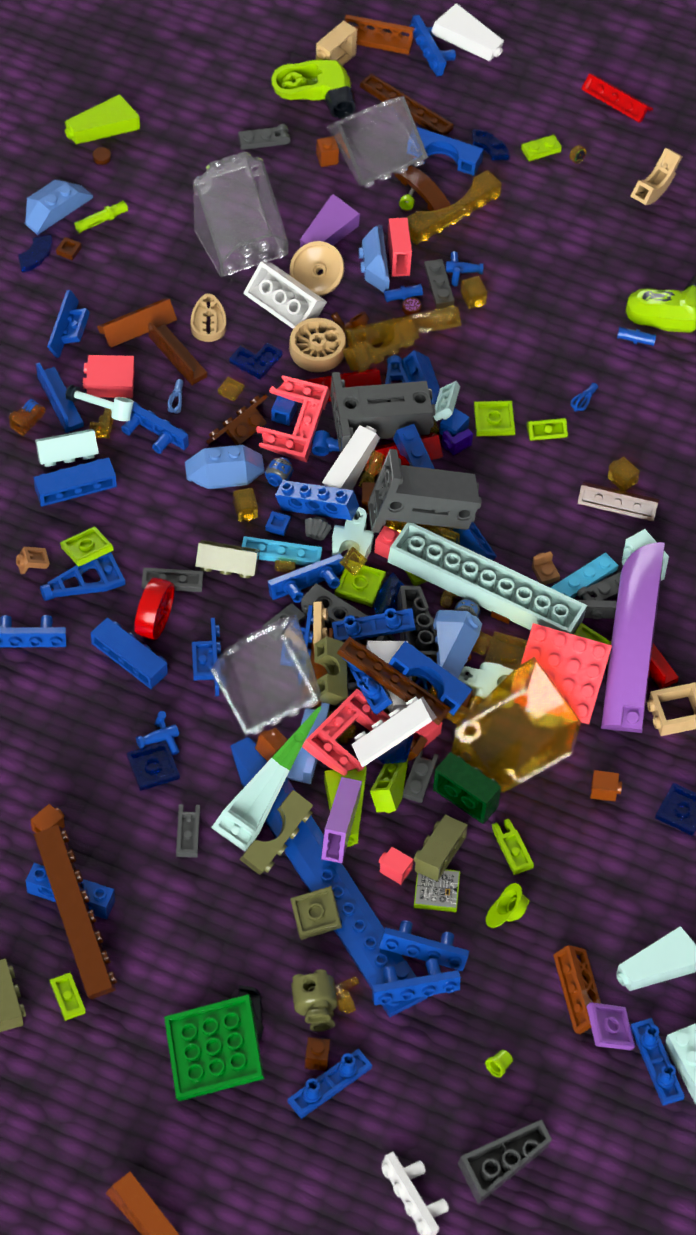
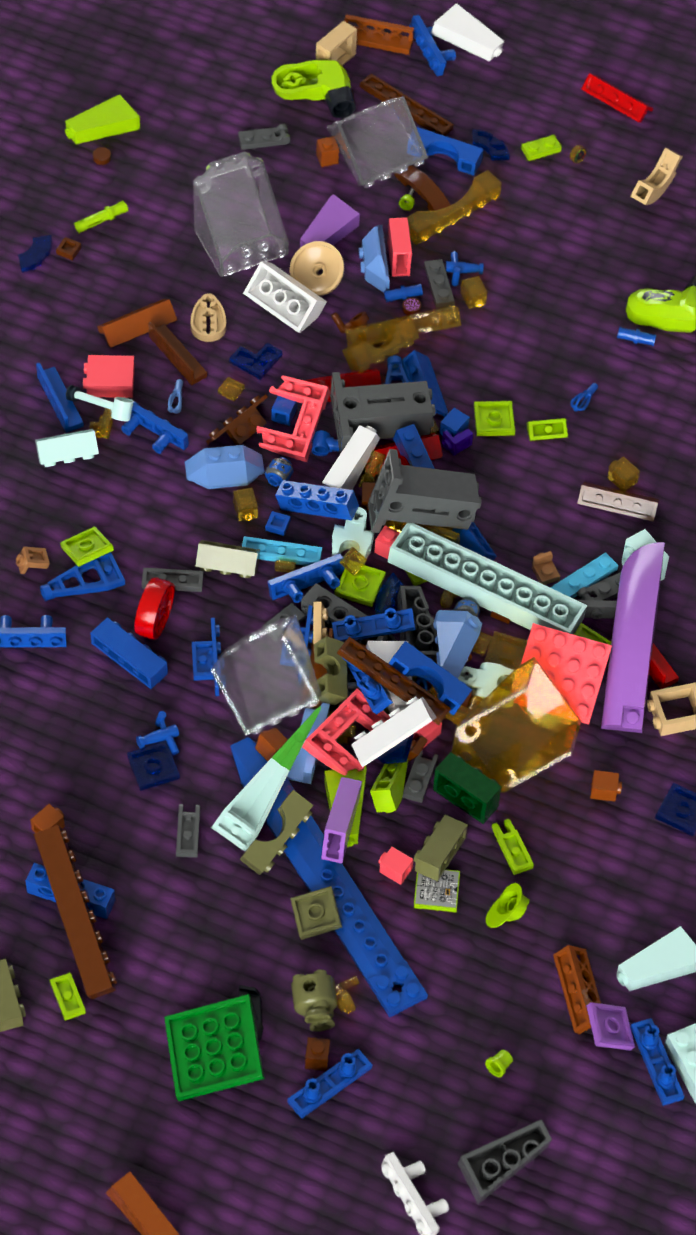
(26, 416): clear orange leg -> none
(53, 204): medium blue wedge -> none
(68, 325): blue bracket -> none
(75, 481): blue brick -> none
(317, 344): tan piece -> none
(317, 528): dark grey piece -> none
(417, 987): blue plate -> none
(422, 948): blue plate -> none
(446, 401): light aqua plate -> none

